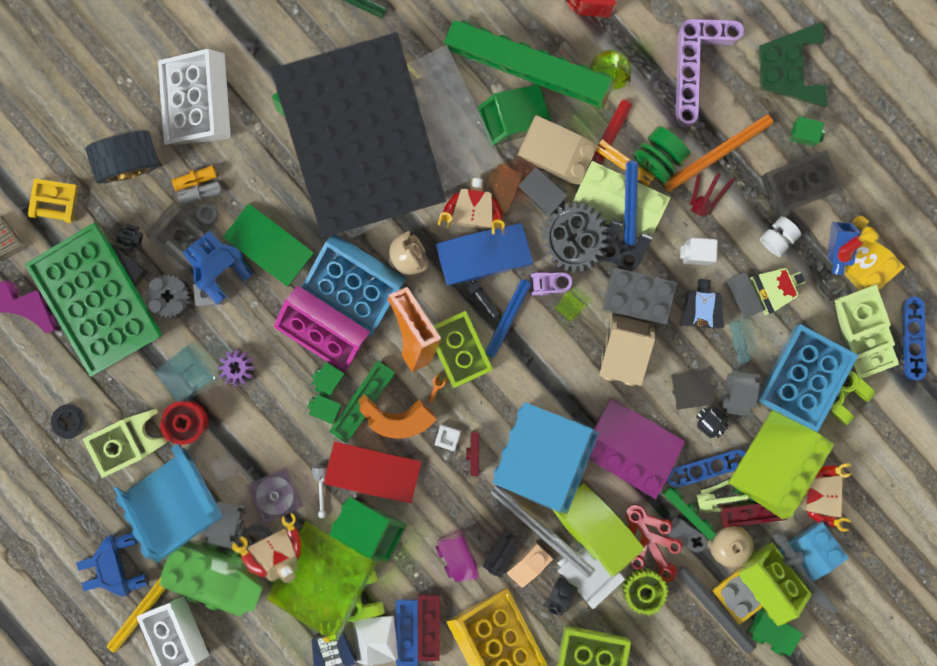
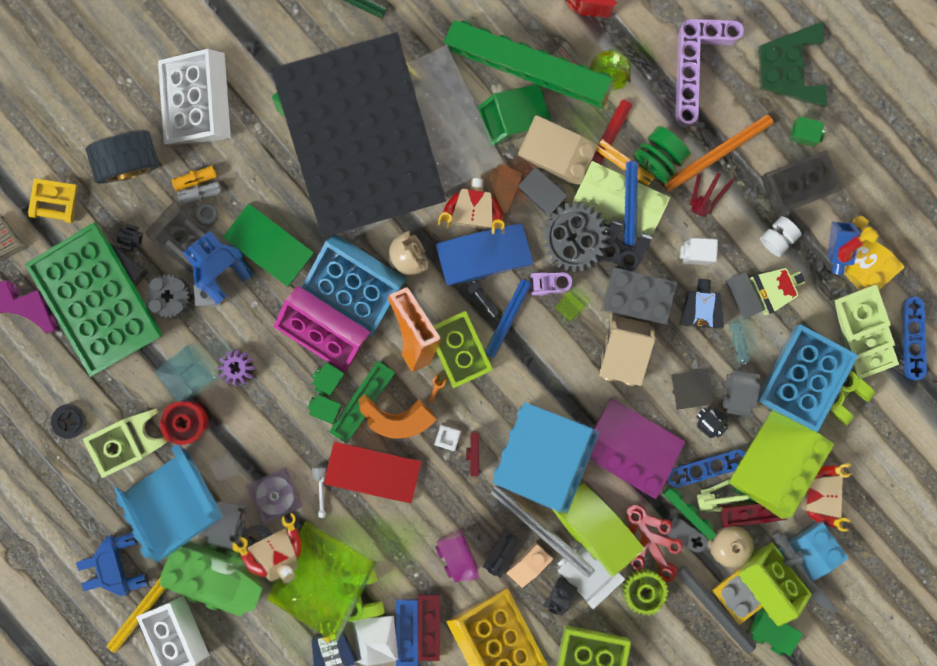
(367, 530): green slope -> none

